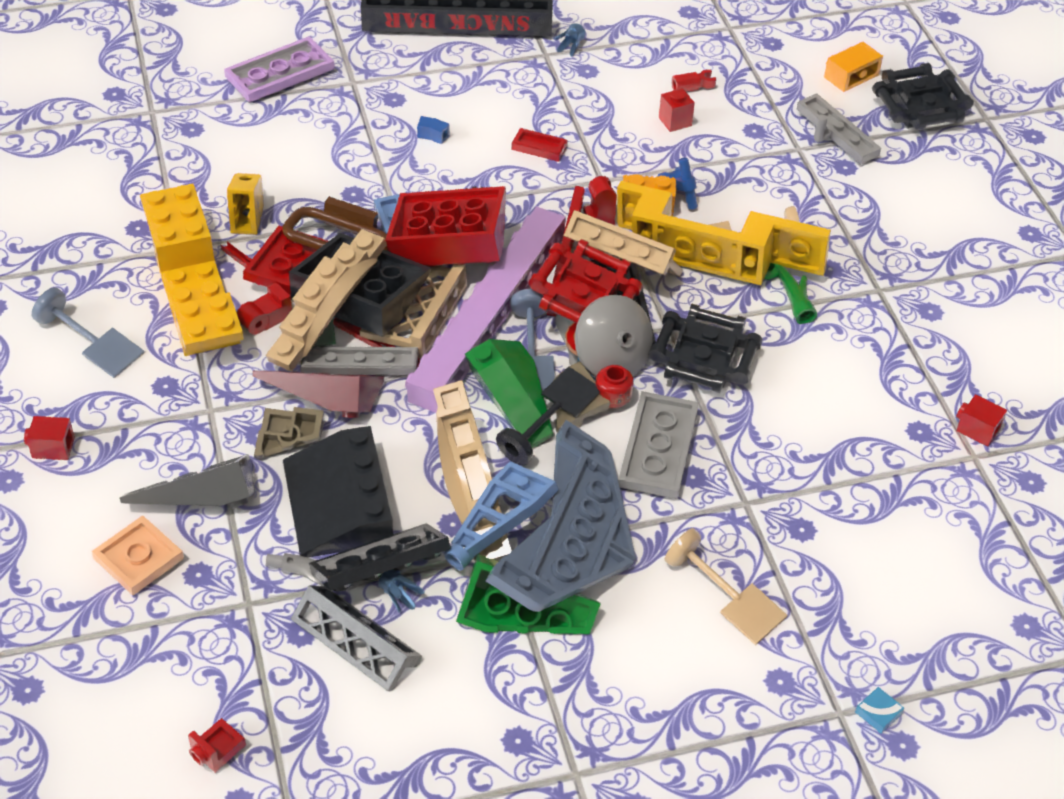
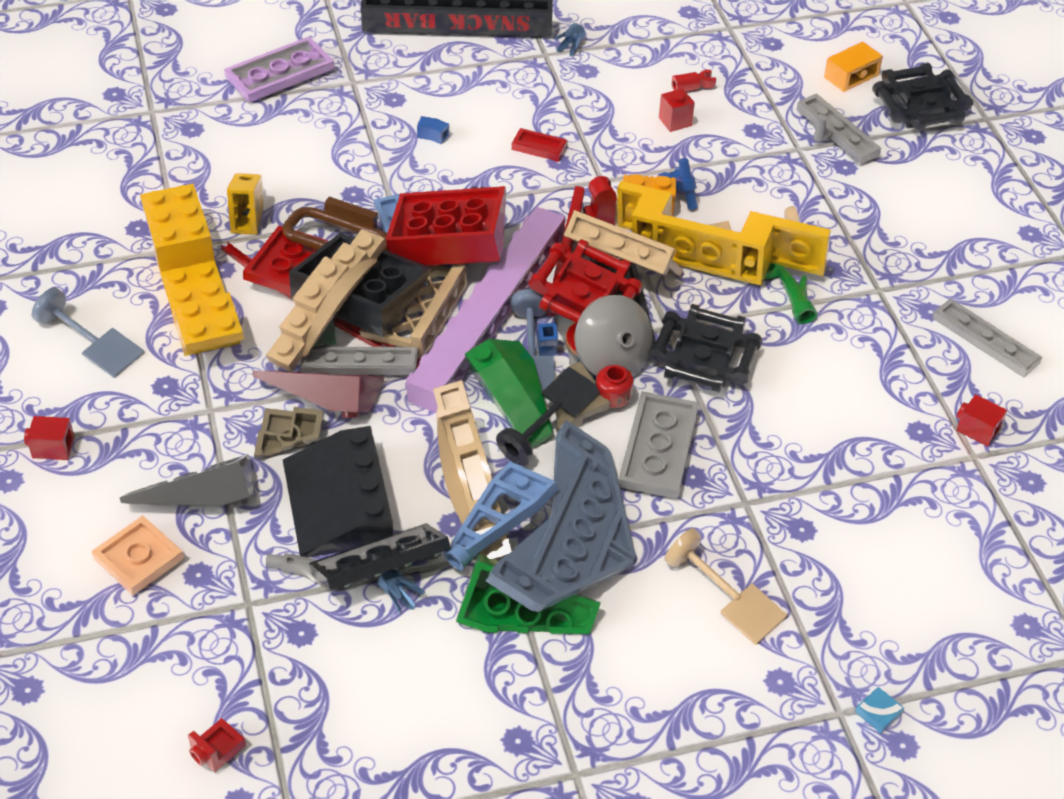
(266, 310): red leg -> none
(363, 627): fence -> none
(547, 339): none -> blue piece
(987, 337): none -> light grey tile

